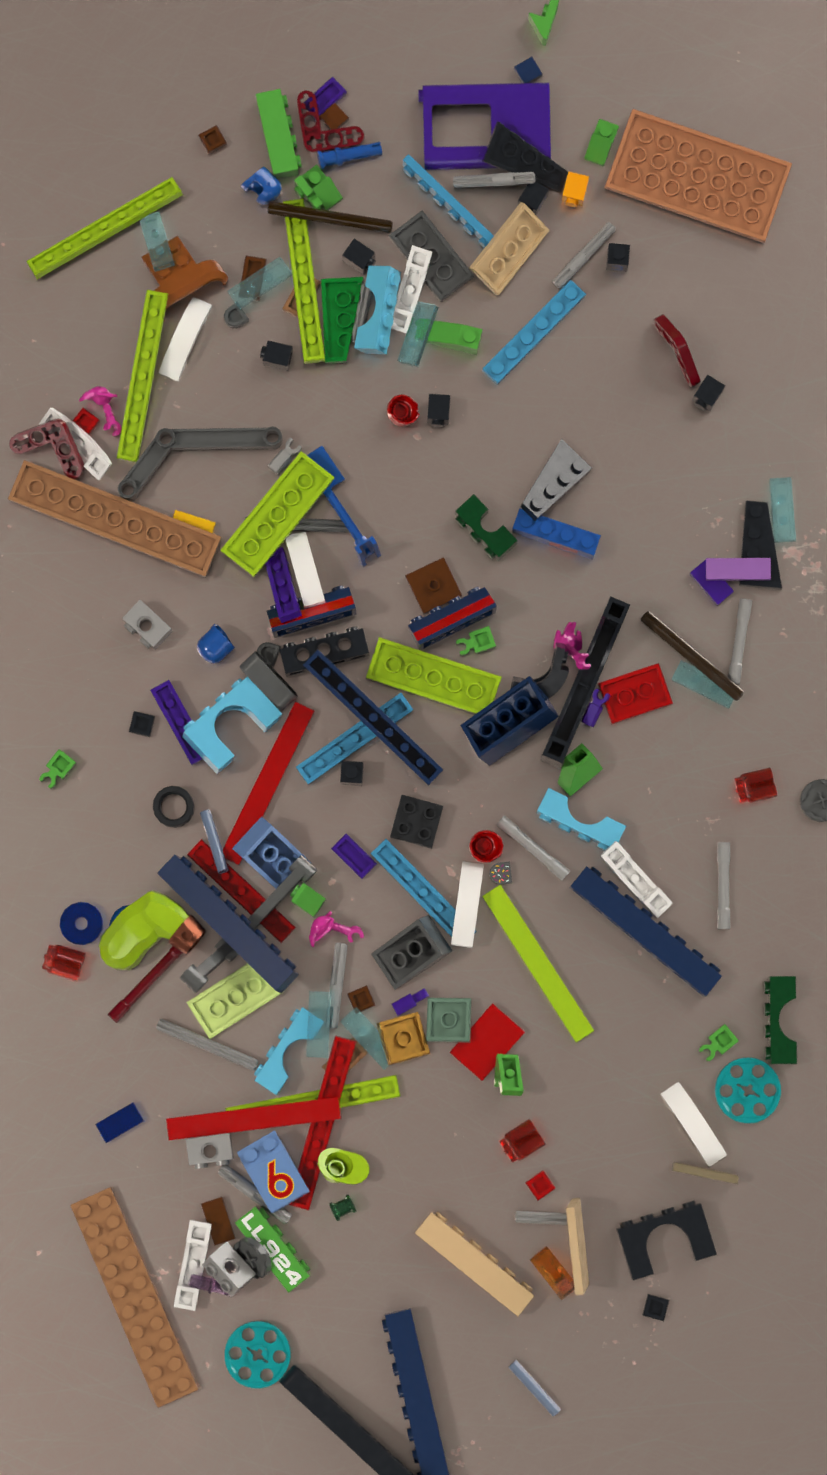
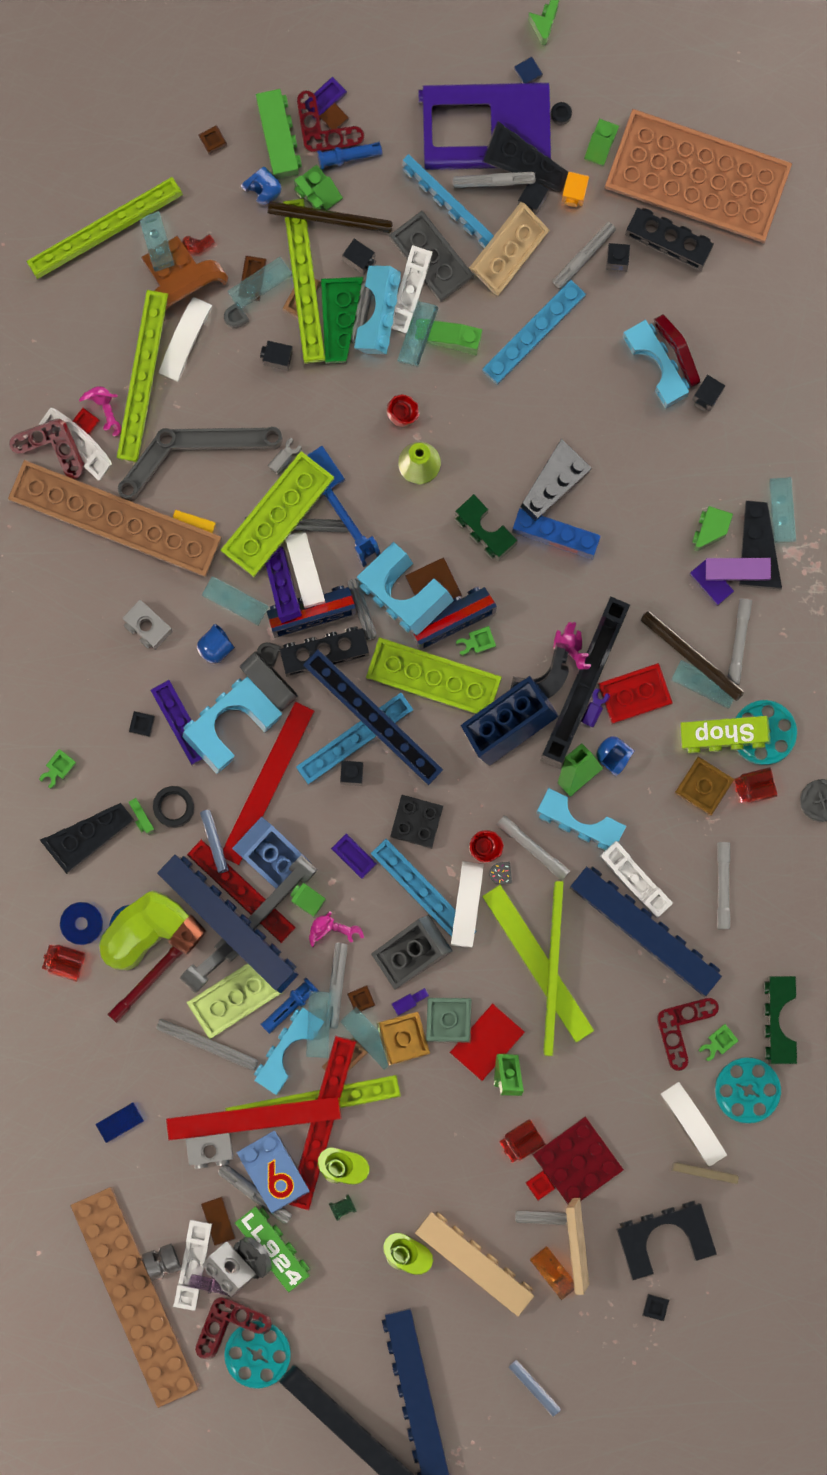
(85, 837): none -> black wing
(143, 821): none -> bright green plate
(160, 1262): none -> flat silver wheel
(196, 245): none -> clear red arm
(223, 1319): none -> dark red beam
(235, 601): none -> clear light blue tile
(296, 999): none -> blue pin
(362, 609): none -> light grey axle
(407, 1254): none -> lime piece
(413, 612): none -> medium azure arch
(419, 463): none -> lime cone
(438, 410): black brick -> none
(553, 968): none -> lime tile
(561, 113): none -> black tile
(578, 1161): none -> dark red plate
(614, 754): none -> blue helmet
(642, 340): none -> medium azure arch
(675, 249): none -> black brick
(678, 1020): none -> dark red beam
(704, 786): none -> pearl gold plate
(713, 528): none -> bright green slope
(725, 733): none -> lime brick
(776, 734): none -> teal wedge

